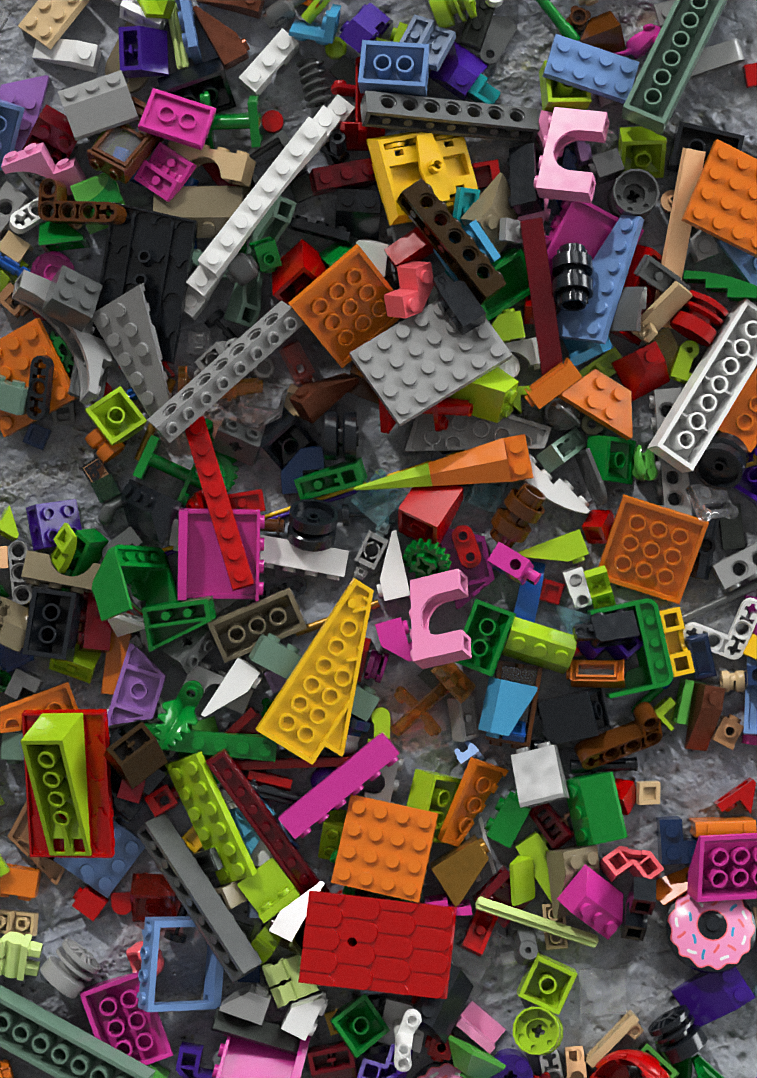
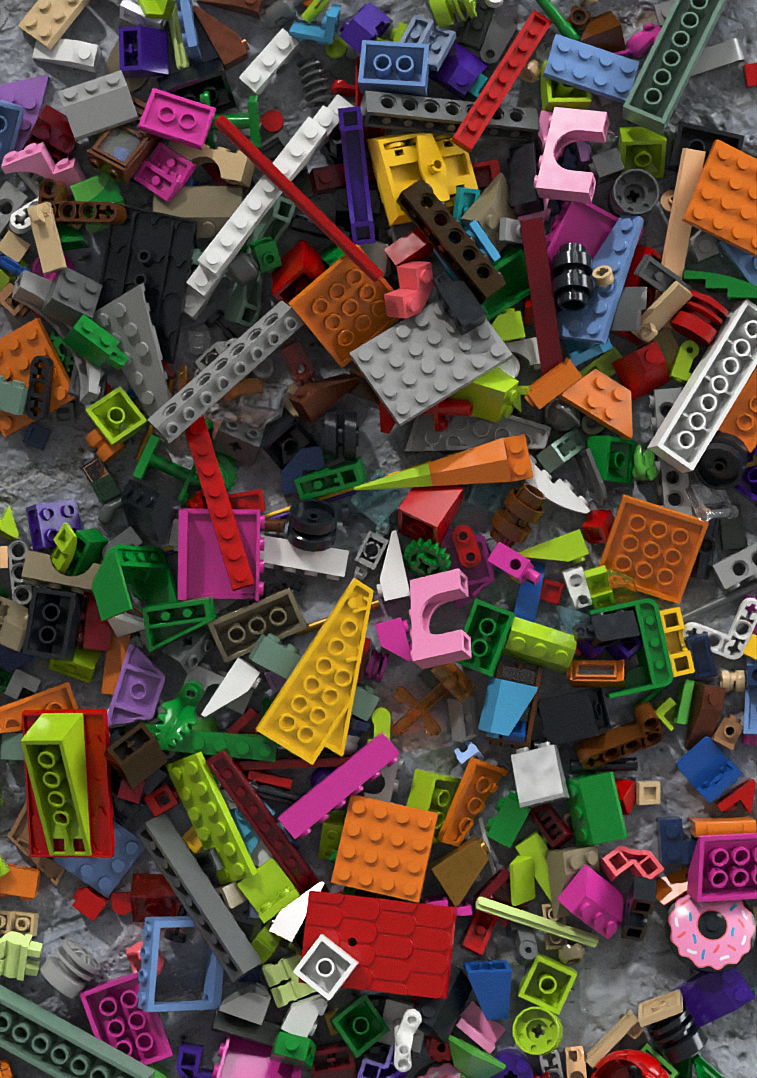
(46, 237): none -> tan hinge
(95, 344): none -> green hinge
(293, 1050): none -> green torso
(298, 198): none -> red axle
(325, 967): none -> white brick
(356, 175): none -> dark purple arch
(491, 986): none -> blue slope
(501, 81): none -> red plate
(530, 71): none -> light nougat tile
(571, 954): none -> dark tan plate
(603, 276): none -> tan bush
(622, 585): none -> clear yellow slope
(660, 1008): none -> tan plate
(708, 769): none -> blue bracket

